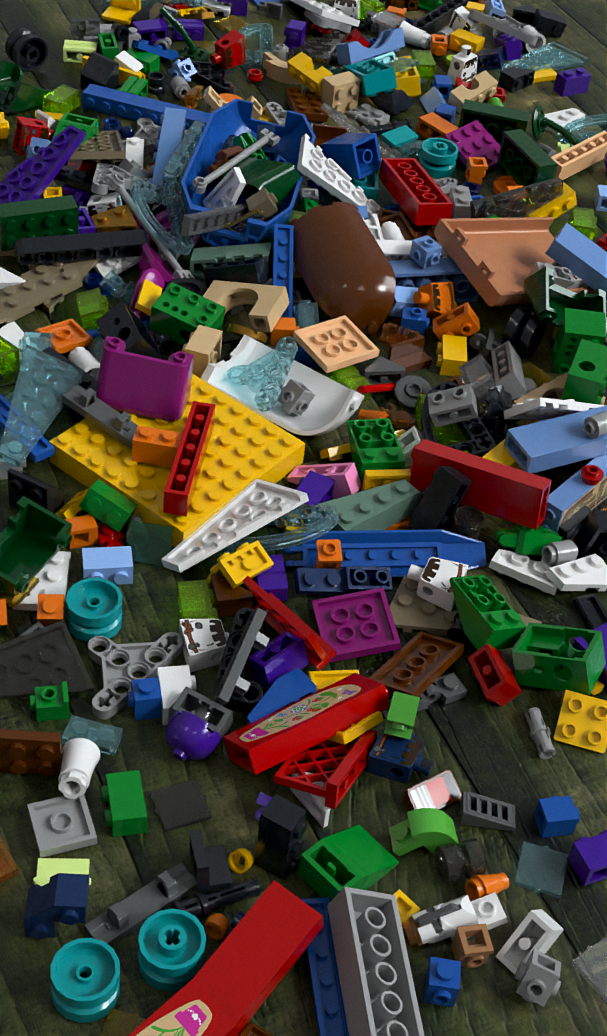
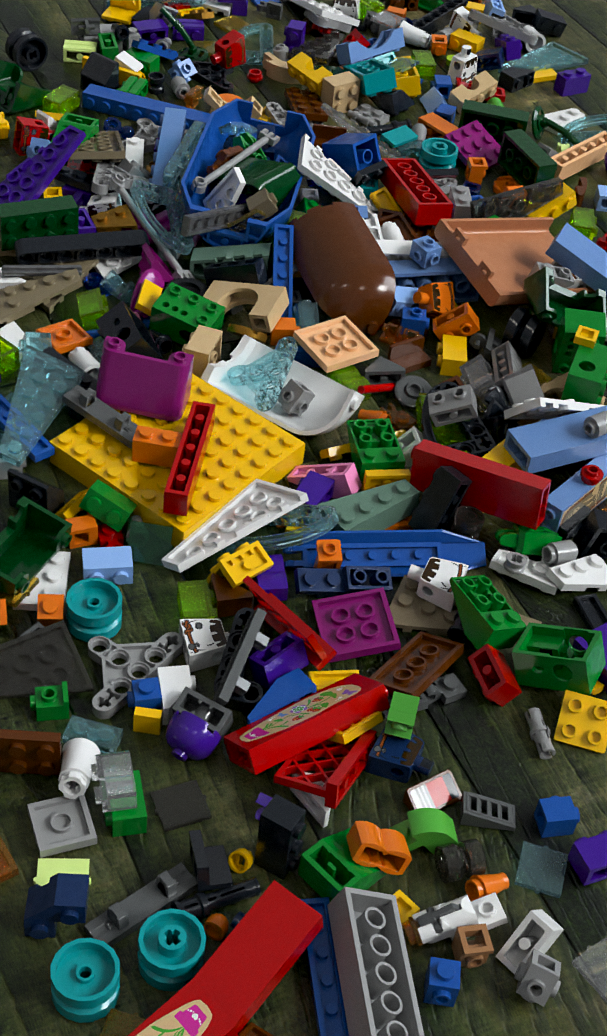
(37, 270): none -> flat silver axle
(115, 781): none -> clear brick
(147, 720): none -> yellow tile
(237, 128): none -> clear light blue slope
(369, 173): none -> black plate
(378, 848): none -> orange brick
(383, 199): none -> yellow tile
(420, 130): none -> light grey cone
(442, 173): none -> black tile
(515, 563): none -> light grey bush
(523, 385): none -> light grey slope
(580, 191): none -> reddish brown slope
(586, 336): none -> yellow tile

